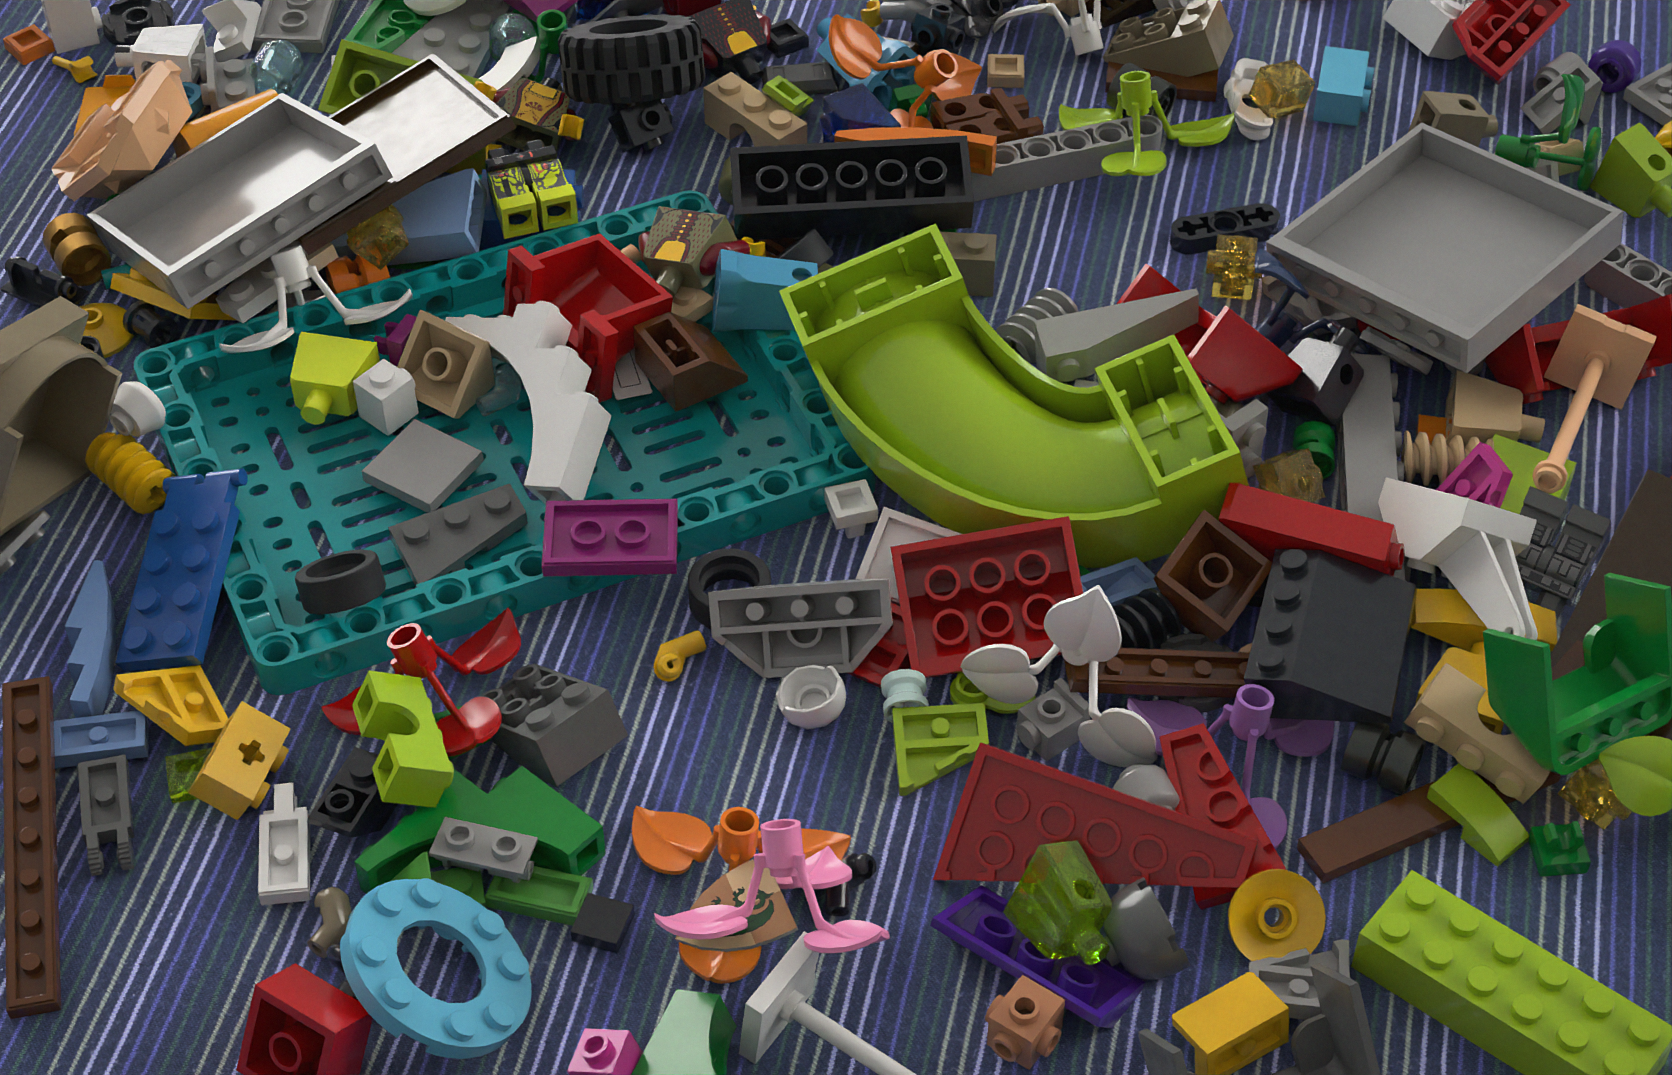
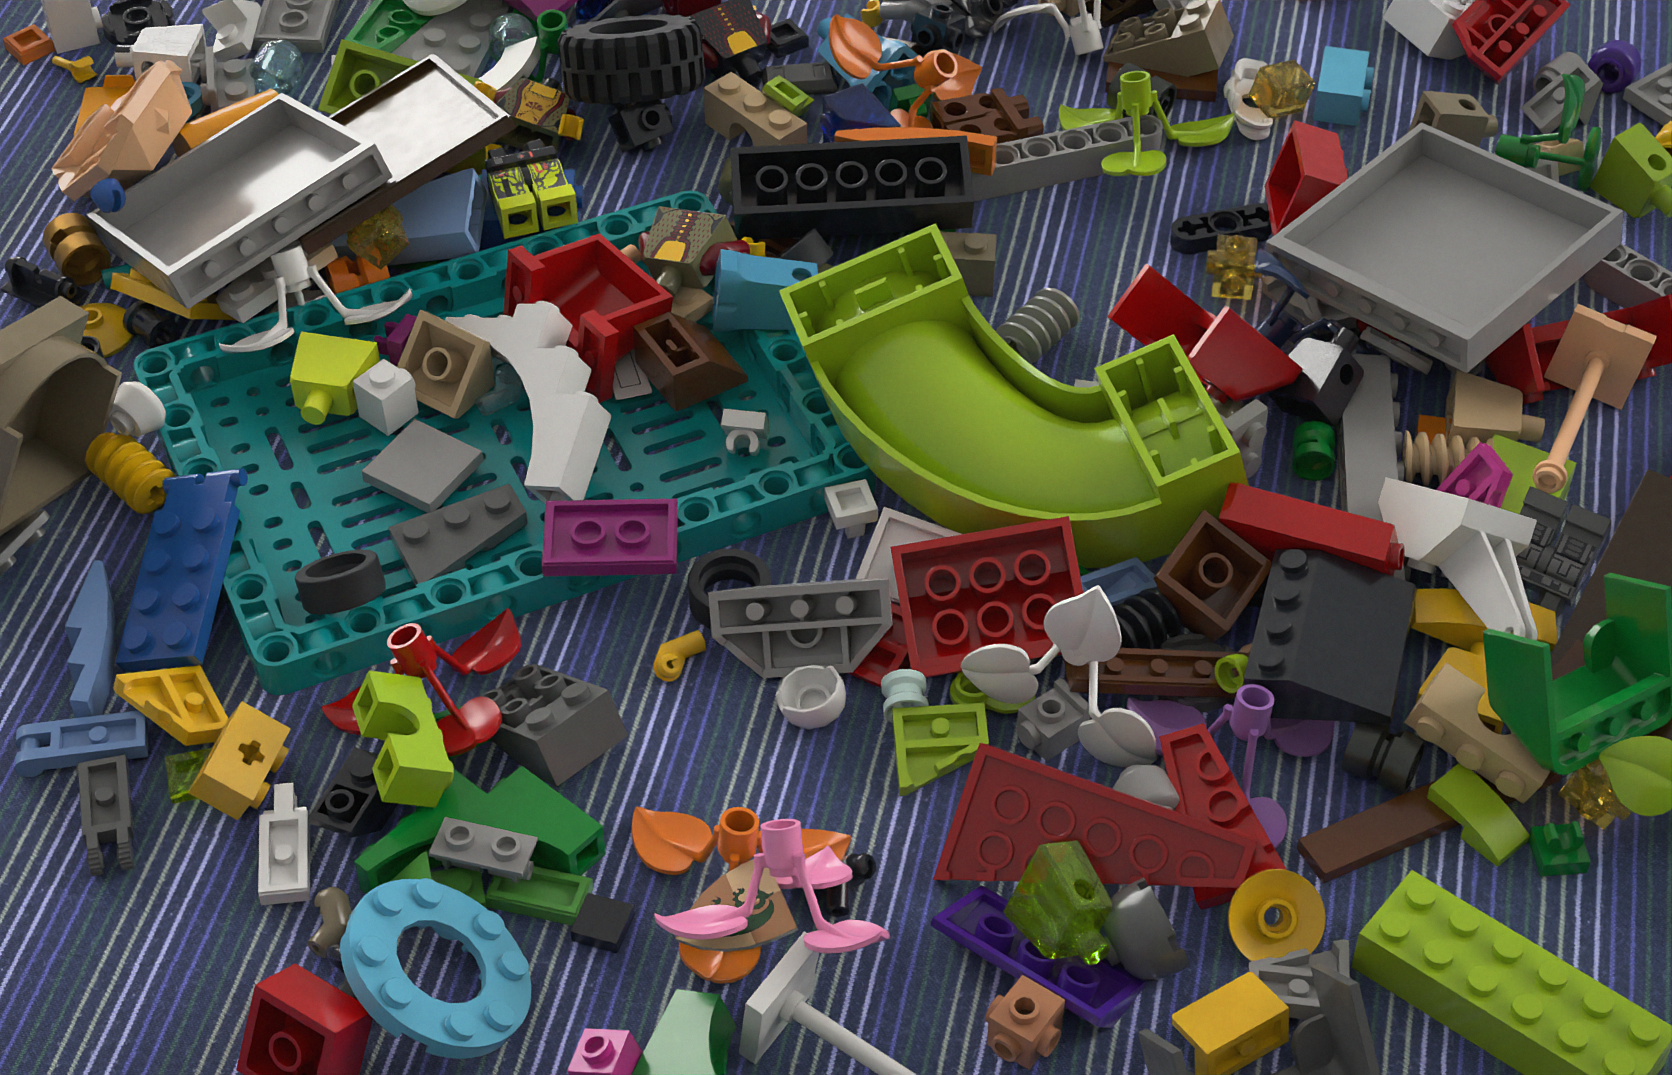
(30, 849): reddish brown tile -> none
(108, 195): none -> blue hinge
(747, 425): none -> white tile
(1005, 71): tan tile -> none
(1080, 341): light grey wedge -> none
(1224, 672): none -> lime hinge
(1291, 475): clear yellow brick -> none
(1303, 173): none -> red piece

